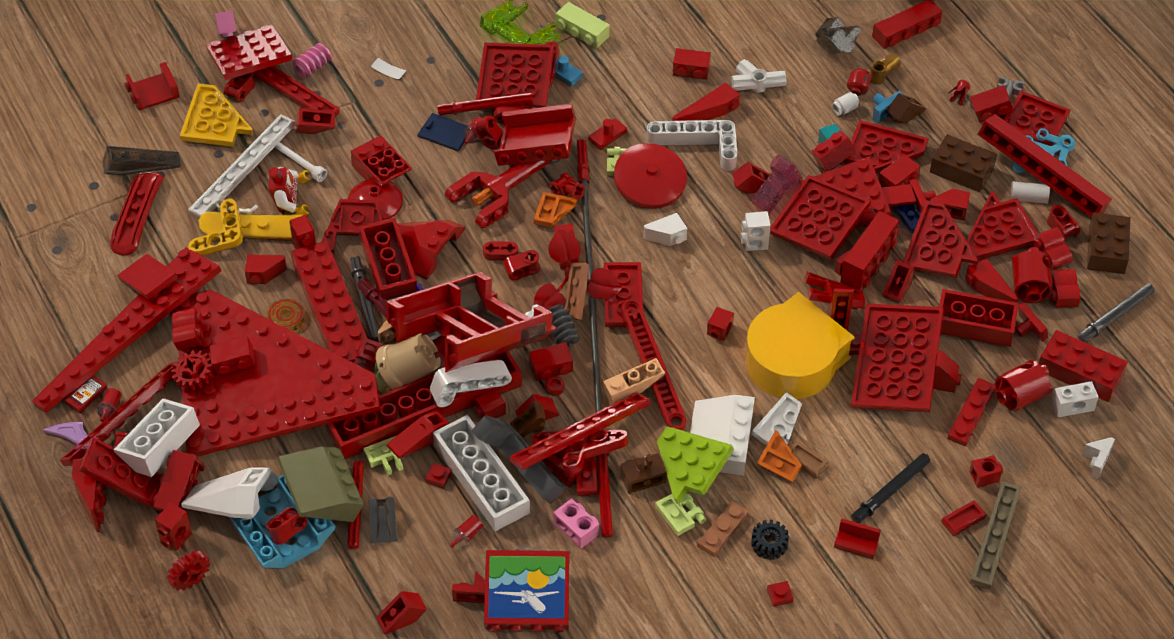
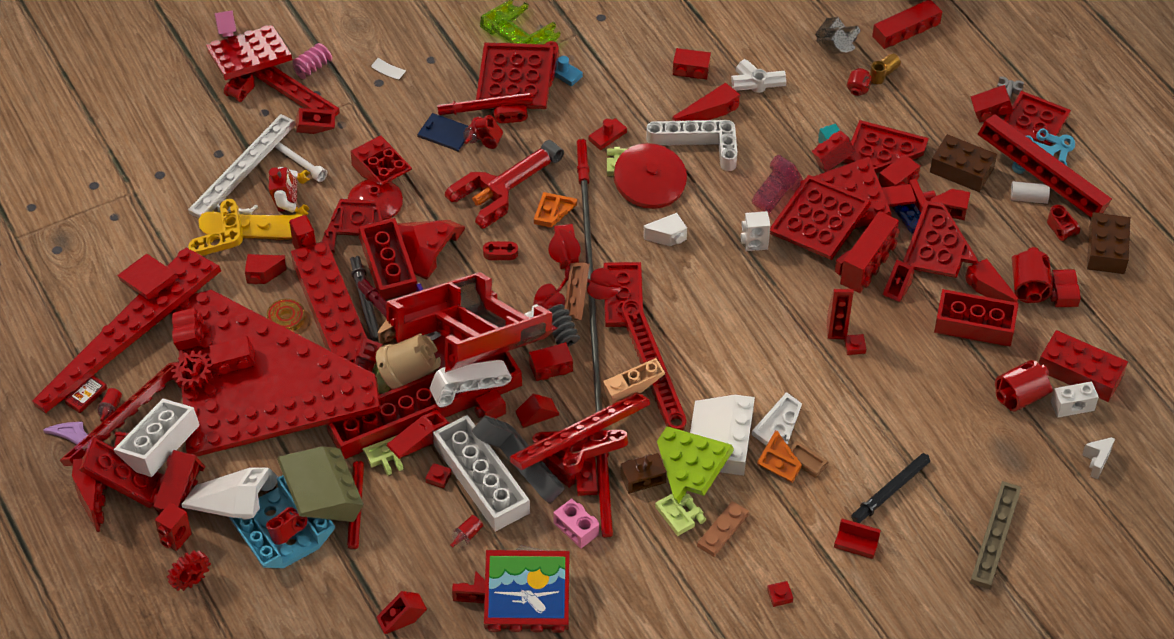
(134, 213): red piece -> none
(135, 160): clear smoke slope -> none
(153, 89): red panel -> none
(212, 119): yellow wing -> none
(383, 535): dark grey piece -> none
(521, 266): red piece -> none
(530, 420): reddish brown tile -> none
(536, 135): red panel -> none
(554, 386): red tile -> none
(566, 186): red connector -> none
(582, 25): yellowish green brick -> none
(720, 323): red brick -> none
(749, 178): red slope -> none
(765, 531): black bush -> none
(795, 348): yellow brick -> none
(829, 285): red wing -> none
(845, 104): white brick -> none
(882, 104): dark azure tile -> none
(897, 358): red plate -> none
(905, 108): reddish brown slope -> none
(946, 373): red slope -> none
(961, 88): red piece -> none
(963, 518): red tile -> none
(971, 412): red plate -> none
(982, 477): red brick -> none
(1001, 228): red wing -> none
(1030, 322): red tile -> none
(1053, 244): red brick -> none
(1094, 328): dark grey axle -> none

